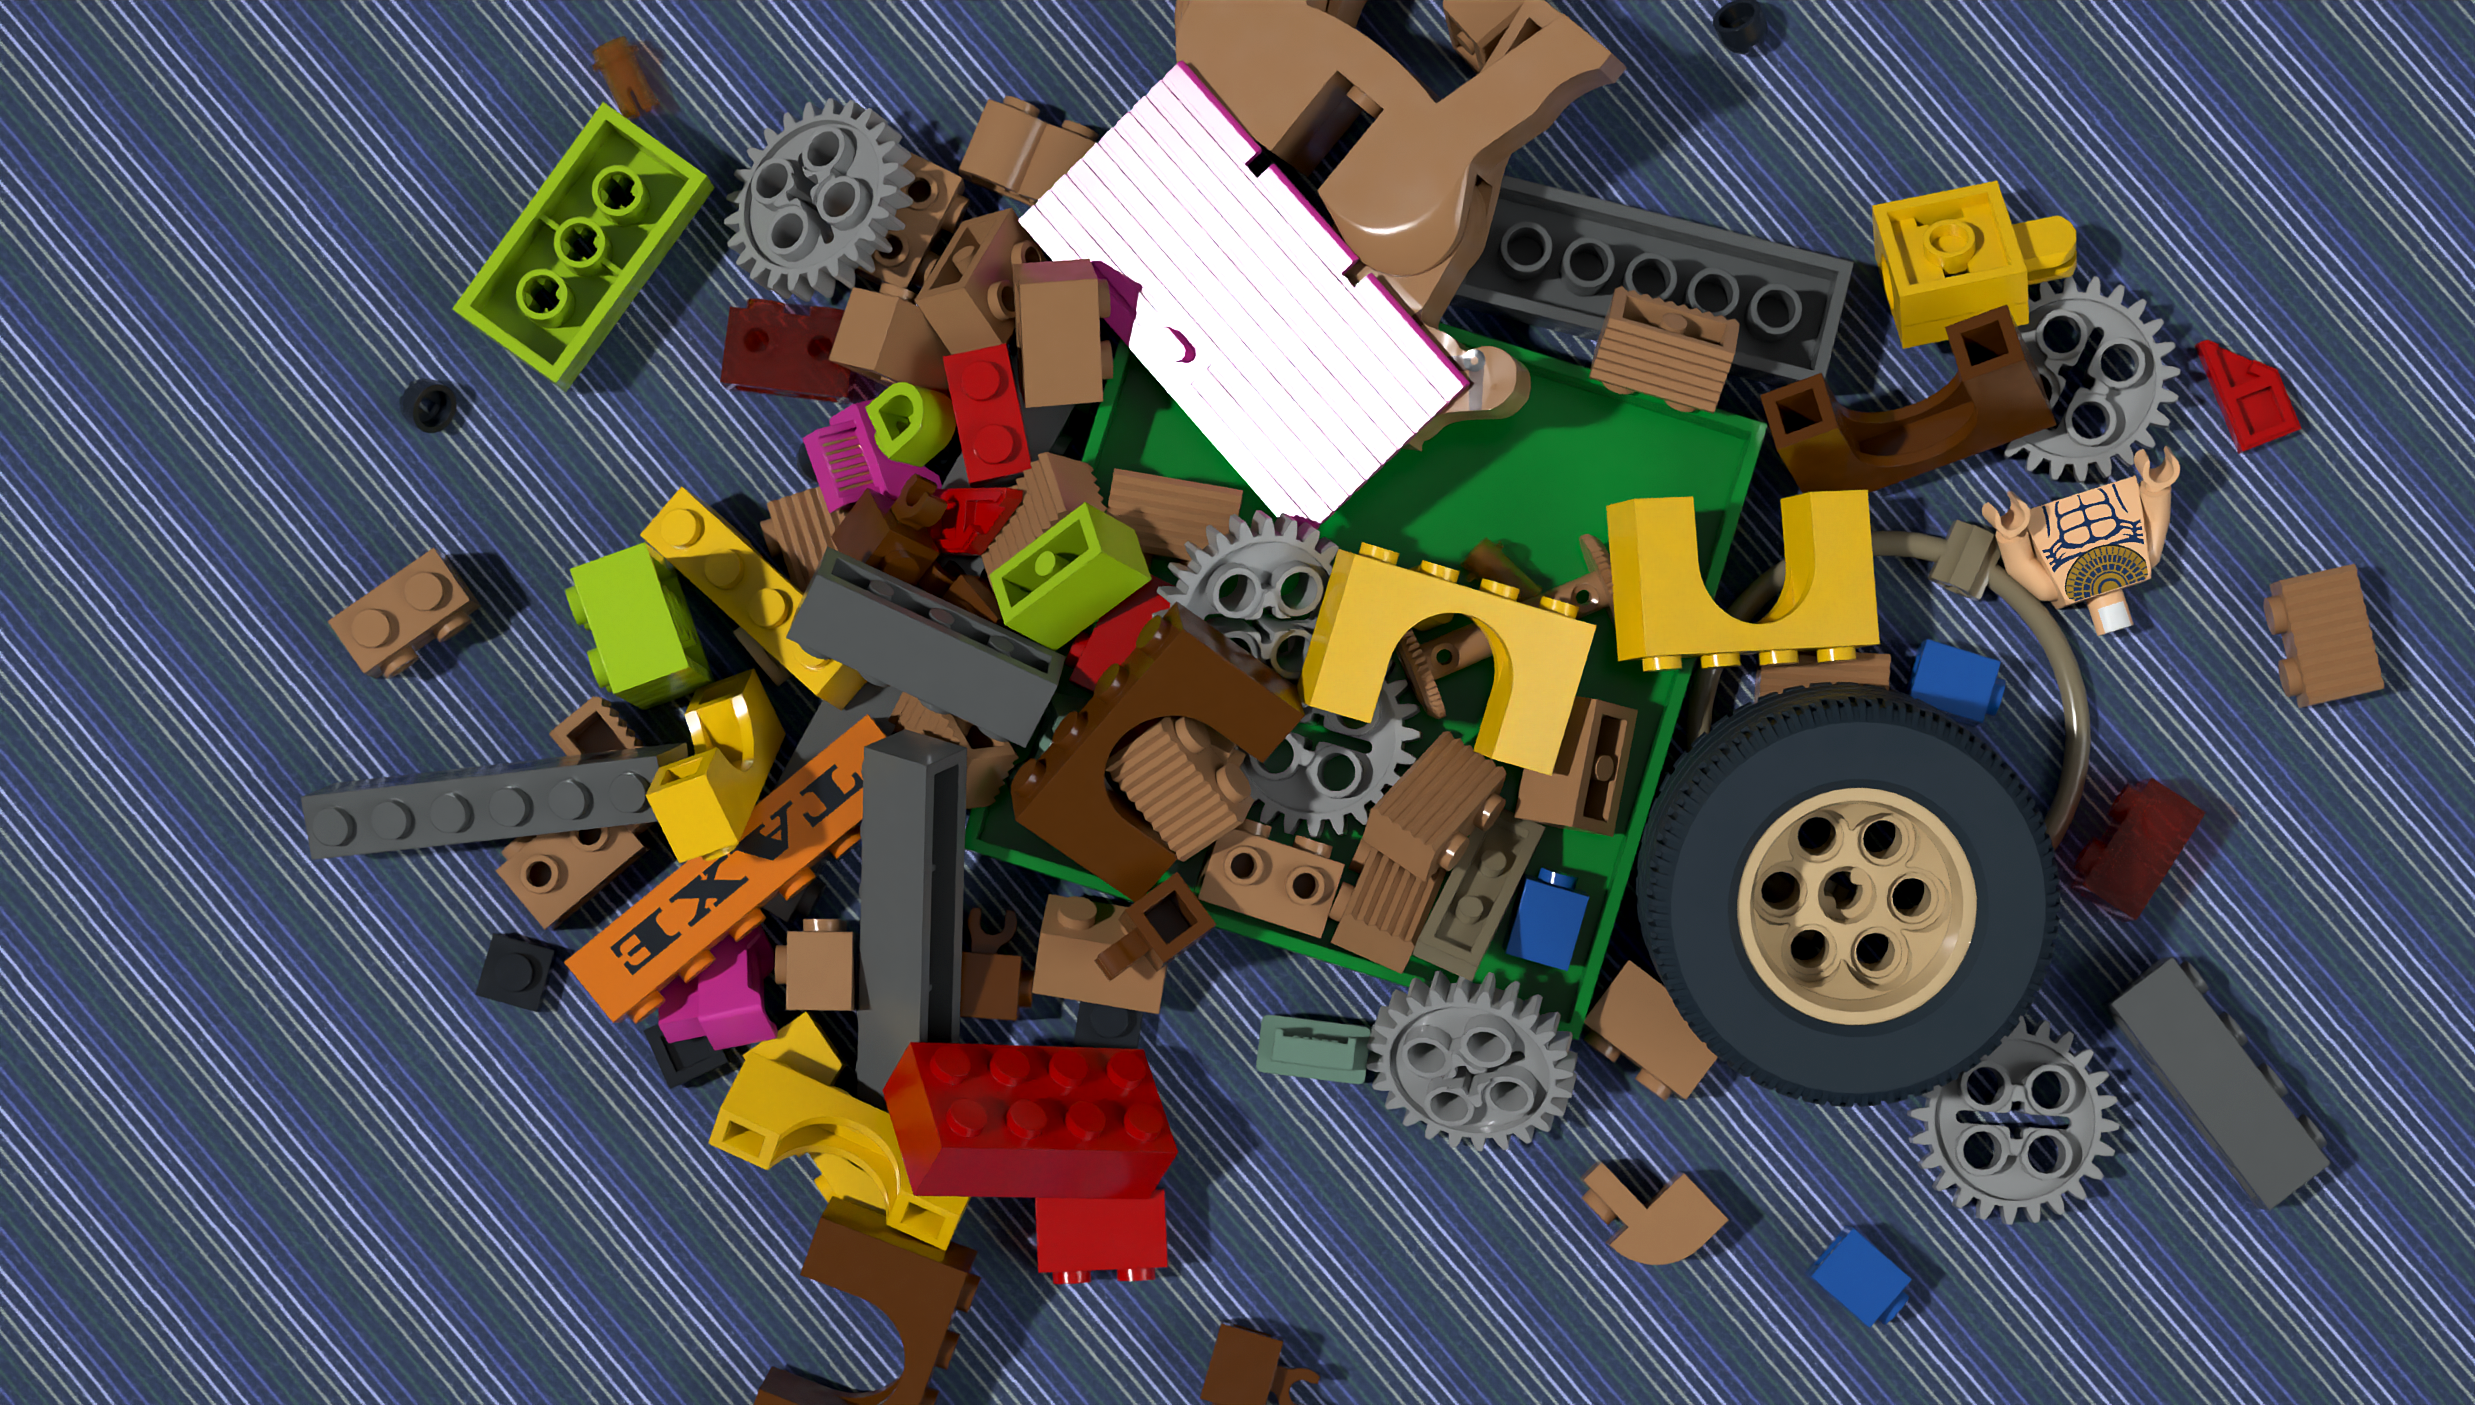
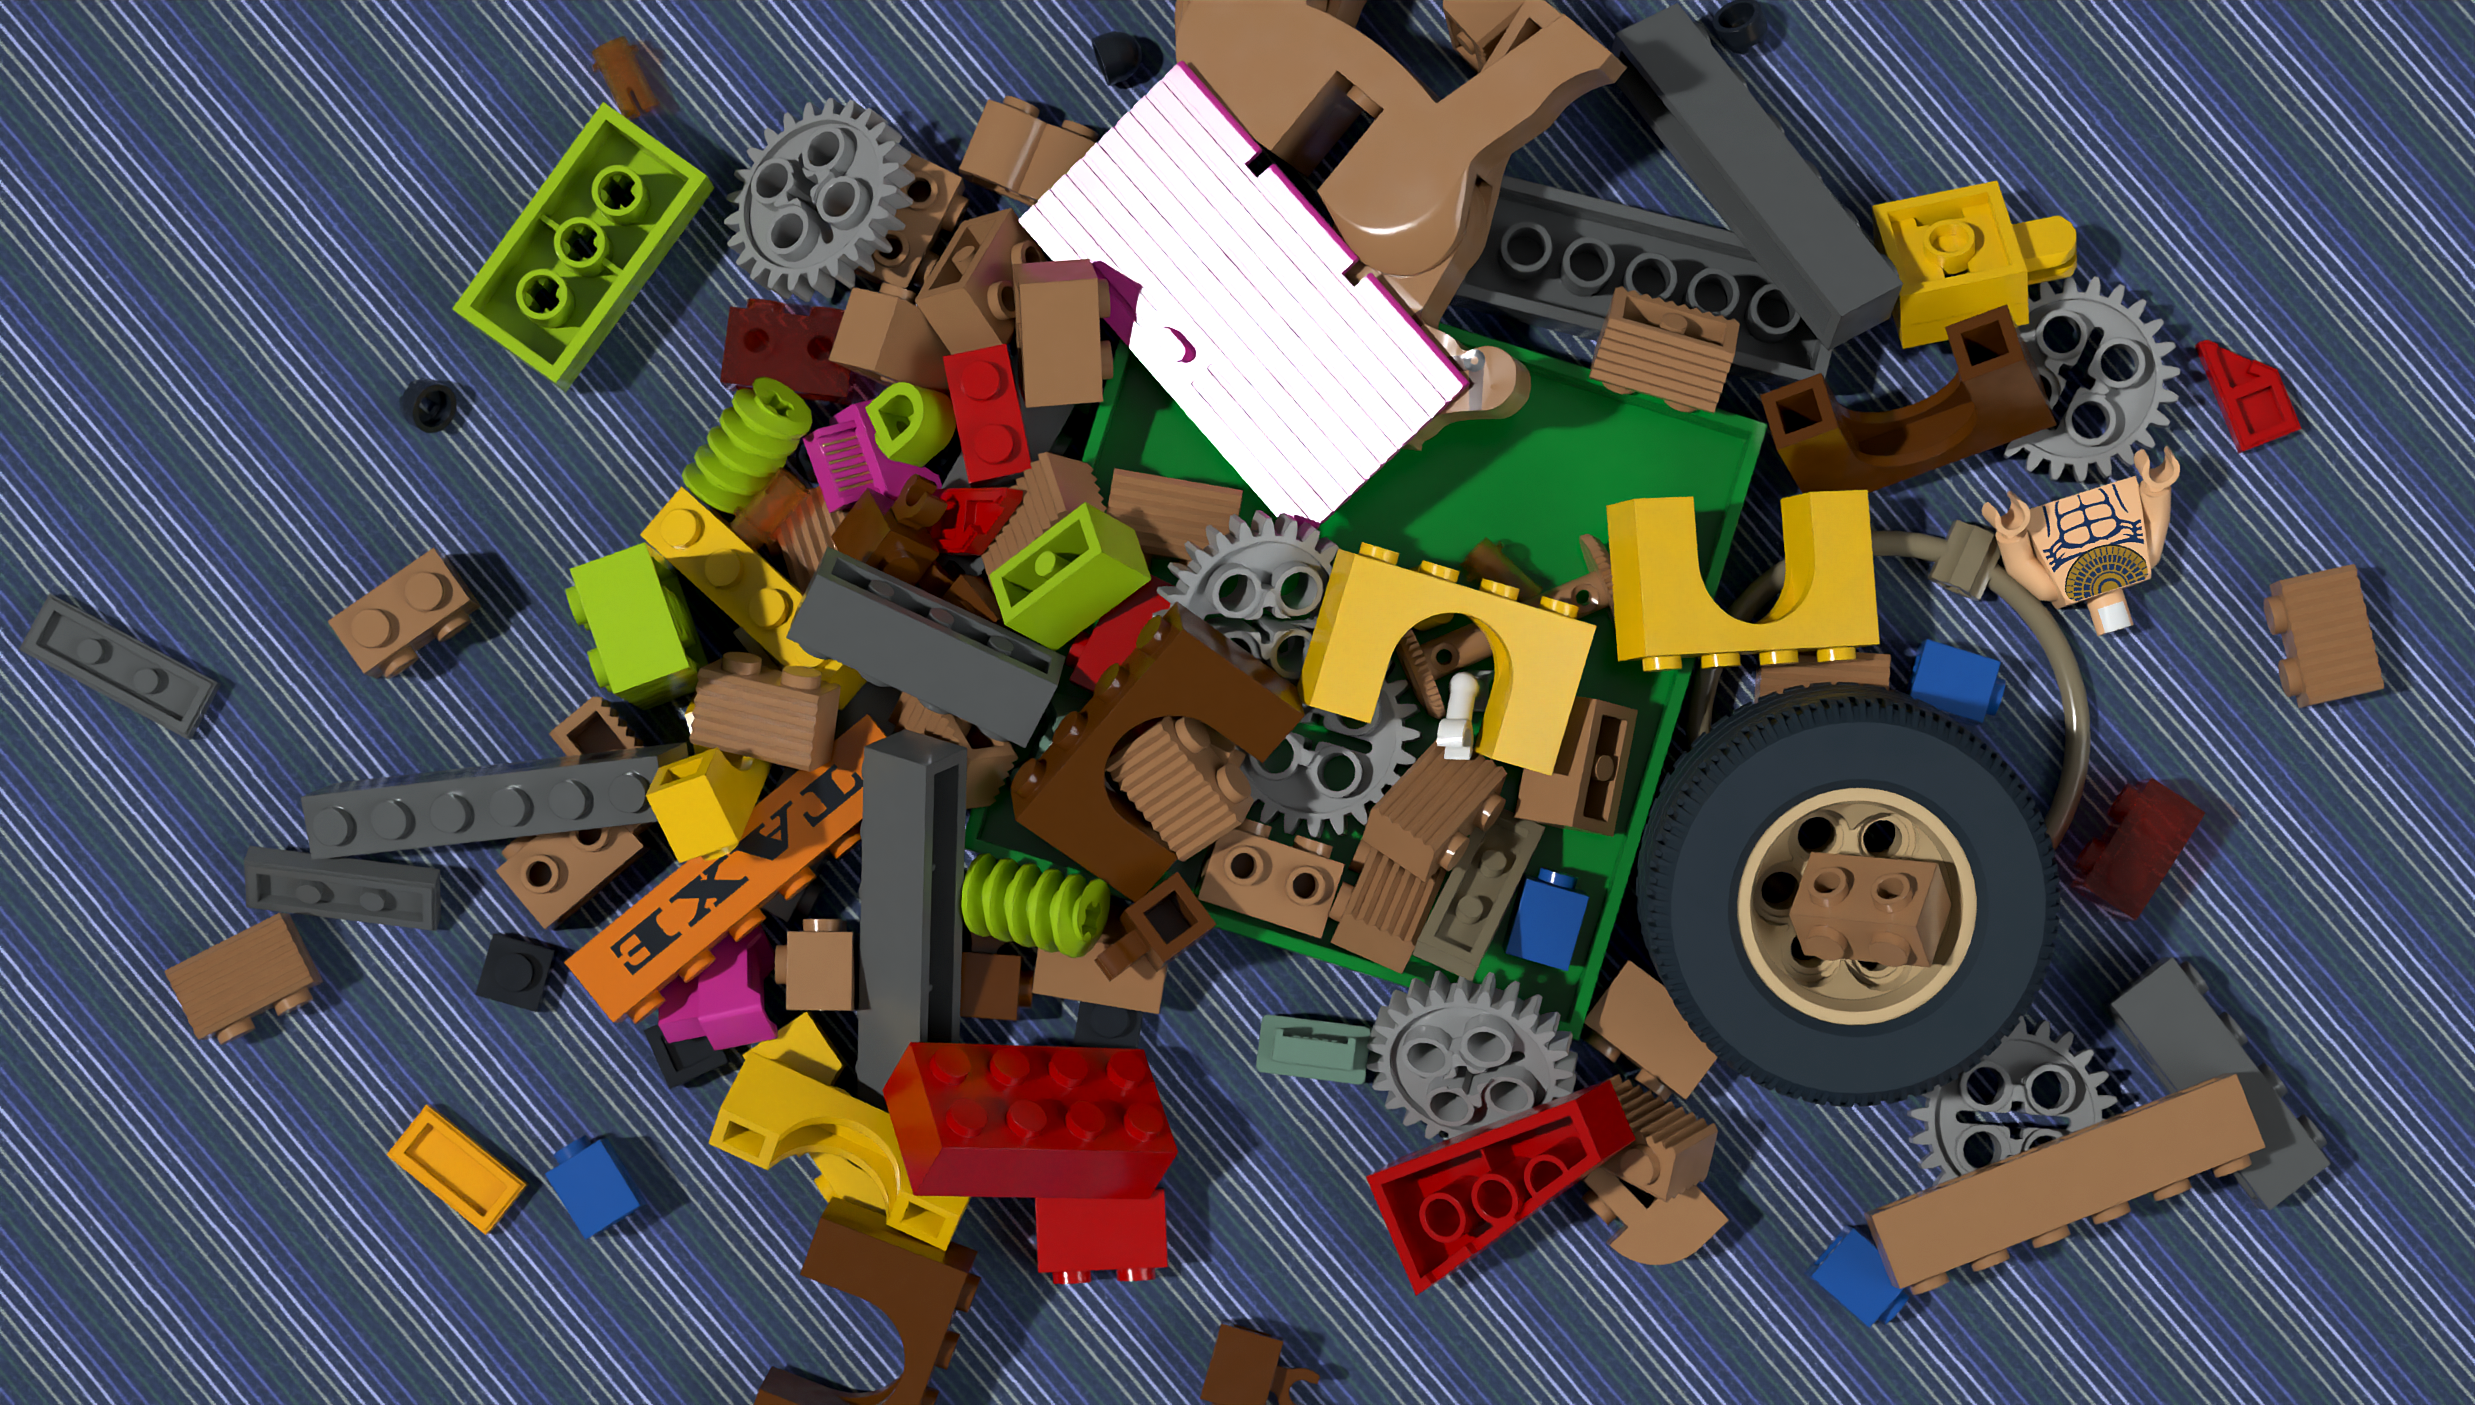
(120, 666): none -> dark grey tile
(244, 978): none -> medium nougat brick
(342, 888): none -> dark grey tile
(457, 1169): none -> light orange tile
(594, 1185): none -> blue brick
(748, 445): none -> lime piece
(765, 711): none -> medium nougat brick
(768, 509): none -> clear orange pin
(1034, 906): none -> lime piece
(1116, 56): none -> black hinge
(1467, 694): none -> white arm
(1484, 1183): none -> red wedge
(1669, 1146): none -> medium nougat brick
(1755, 177): none -> dark grey brick
(1870, 909): none -> medium nougat brick
(2065, 1181): none -> medium nougat brick

